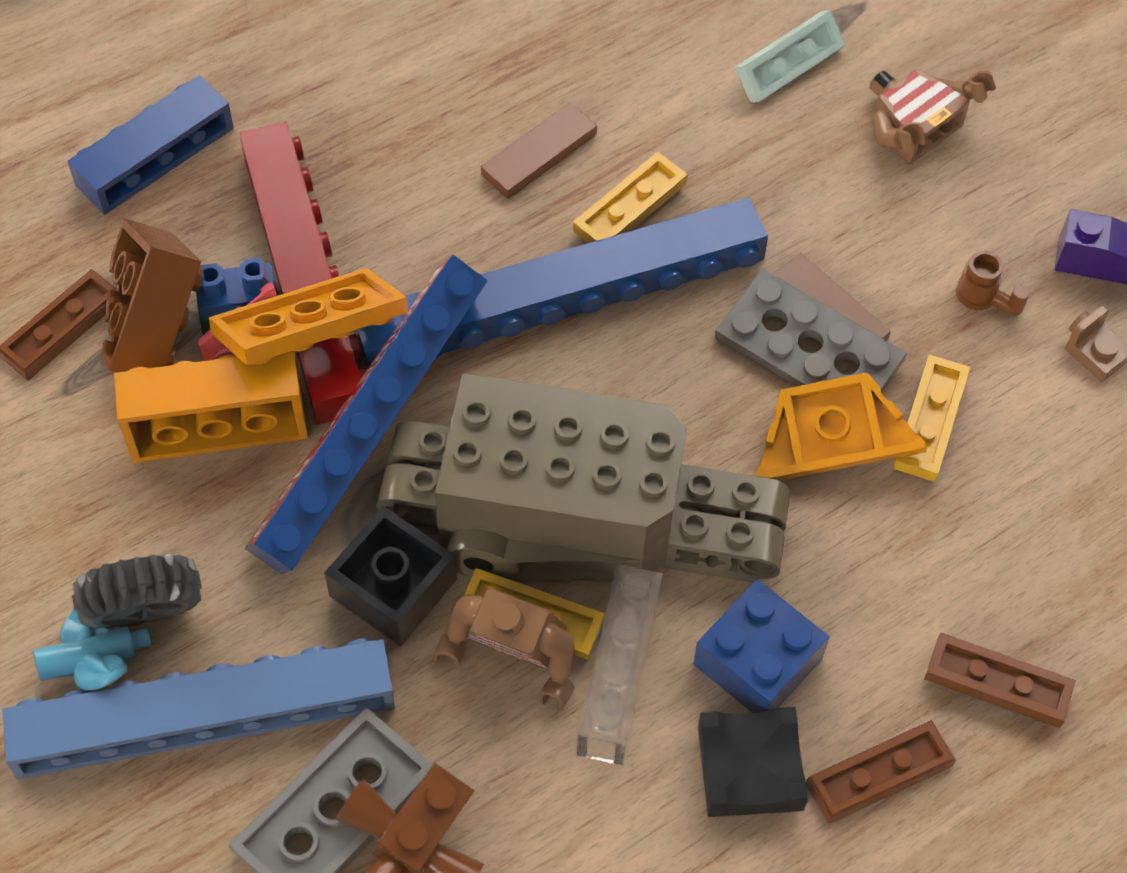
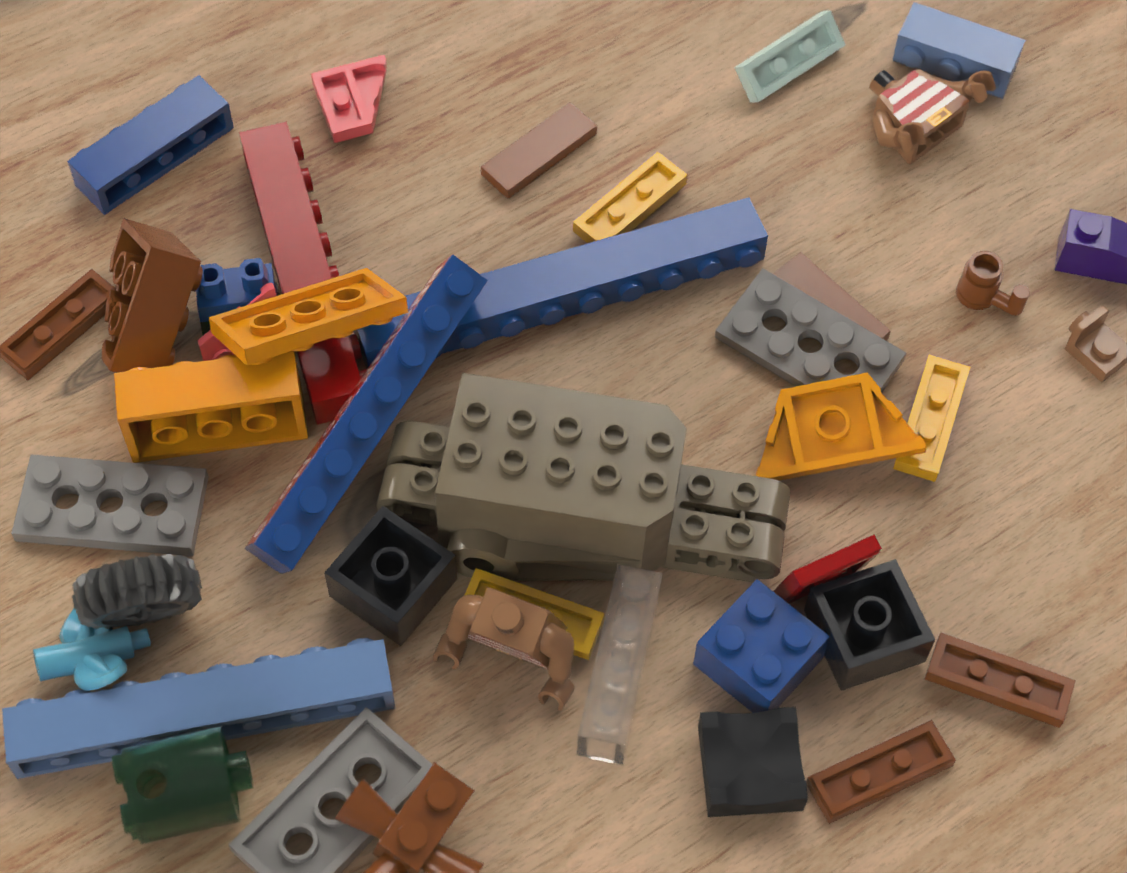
(124, 529): none -> light grey plate
(198, 779): none -> clear green cylinder
(351, 96): none -> coral wing
(833, 566): none -> red tile
(870, 624): none -> black brick
(956, 47): none -> medium blue brick

